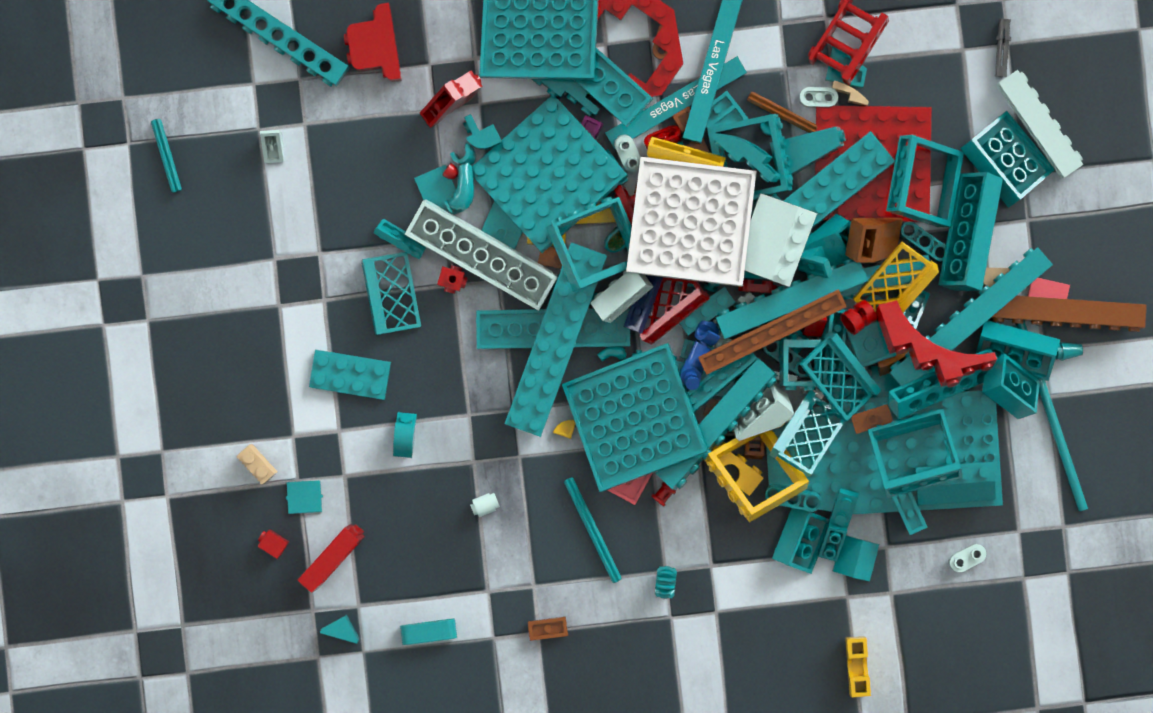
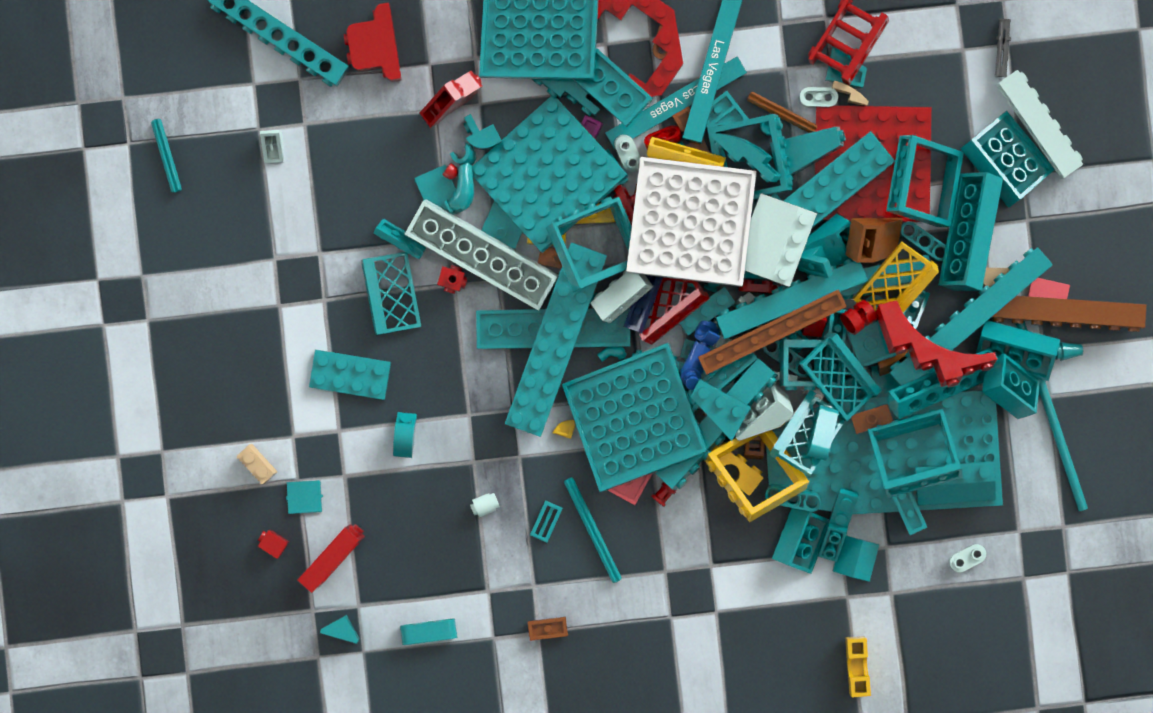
(539, 536): none -> teal tile
(614, 241): rock -> none
(665, 582): teal gear -> none
(720, 407): none -> teal wing
(822, 432): none -> beam

